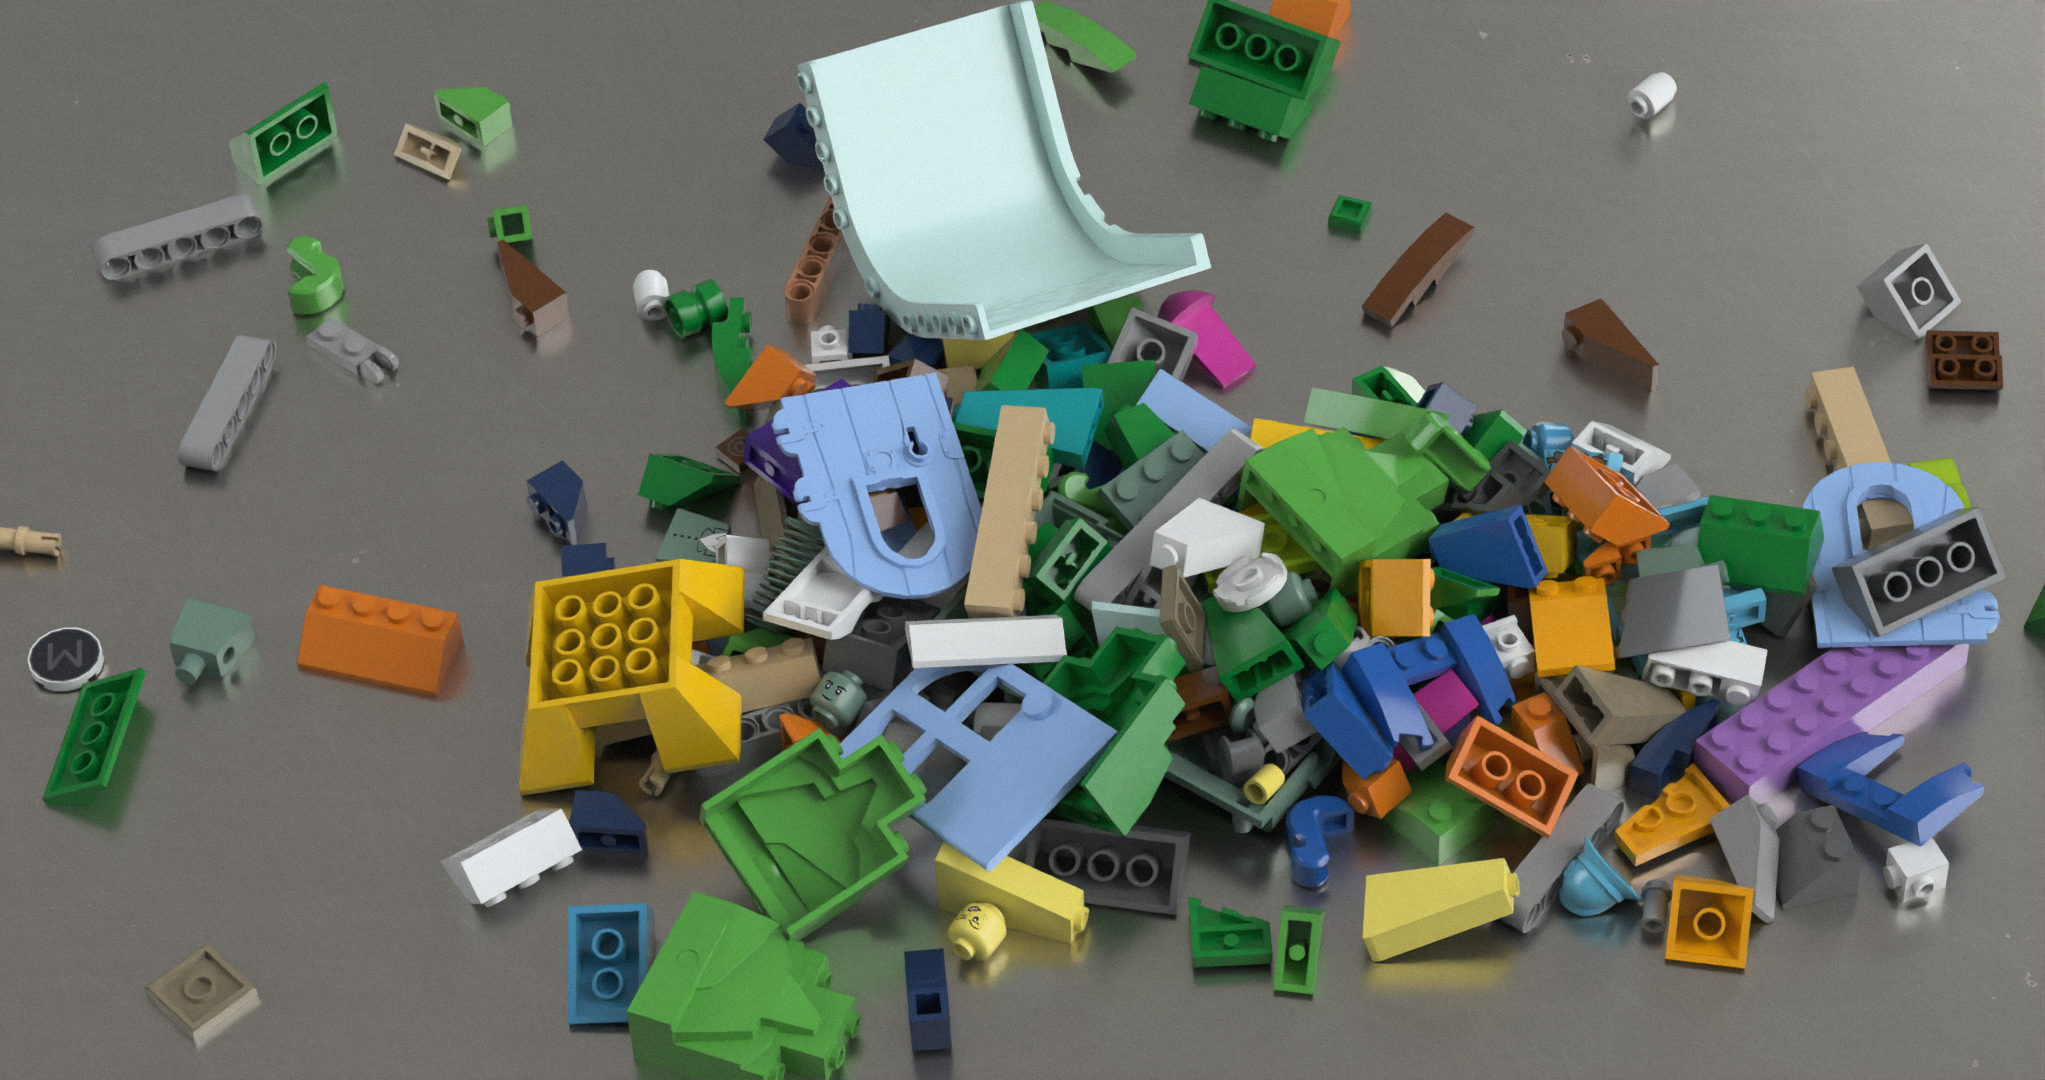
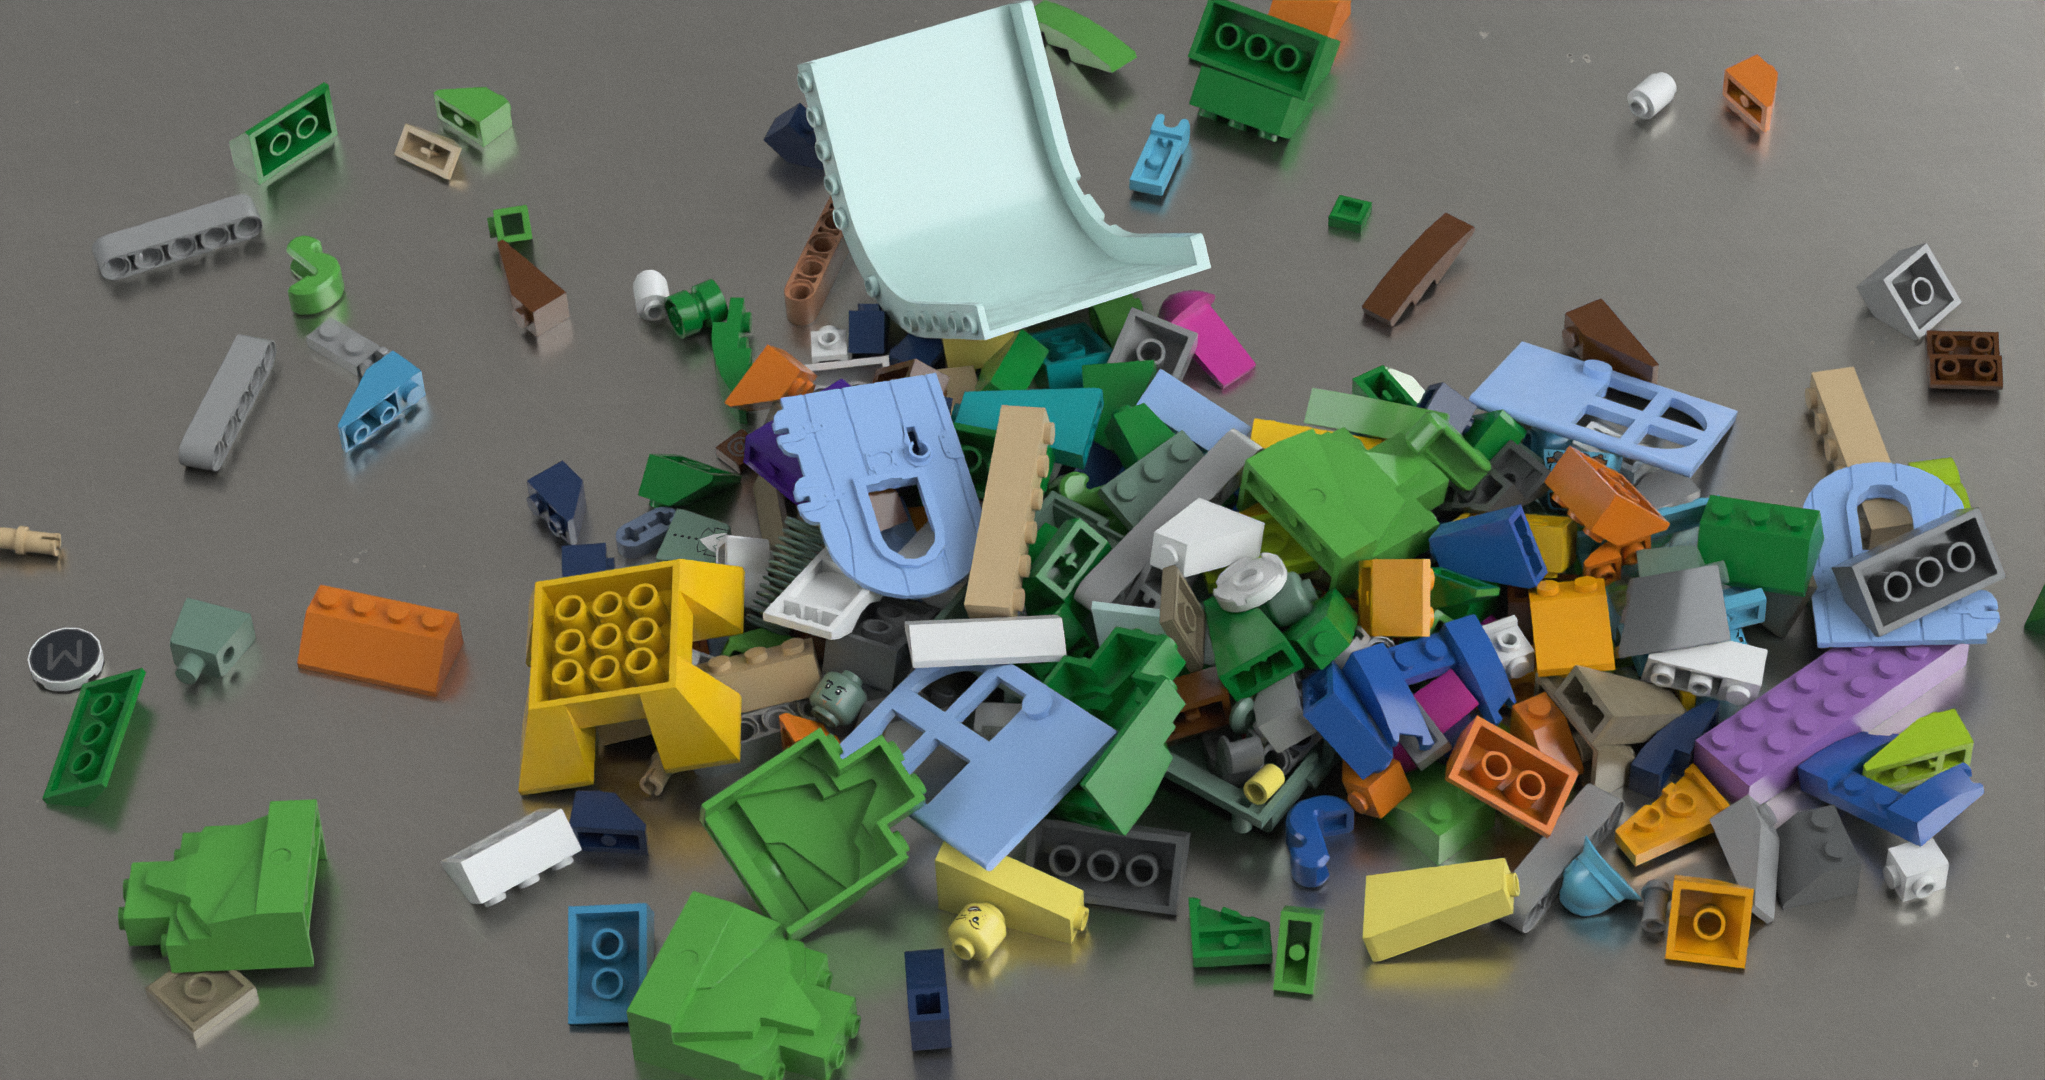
(231, 894): none -> bright green panel
(381, 395): none -> dark azure slope
(645, 531): none -> sand blue beam
(1159, 156): none -> medium azure plate
(1557, 390): none -> light blue door
(1752, 89): none -> orange slope
(1922, 750): none -> lime slope

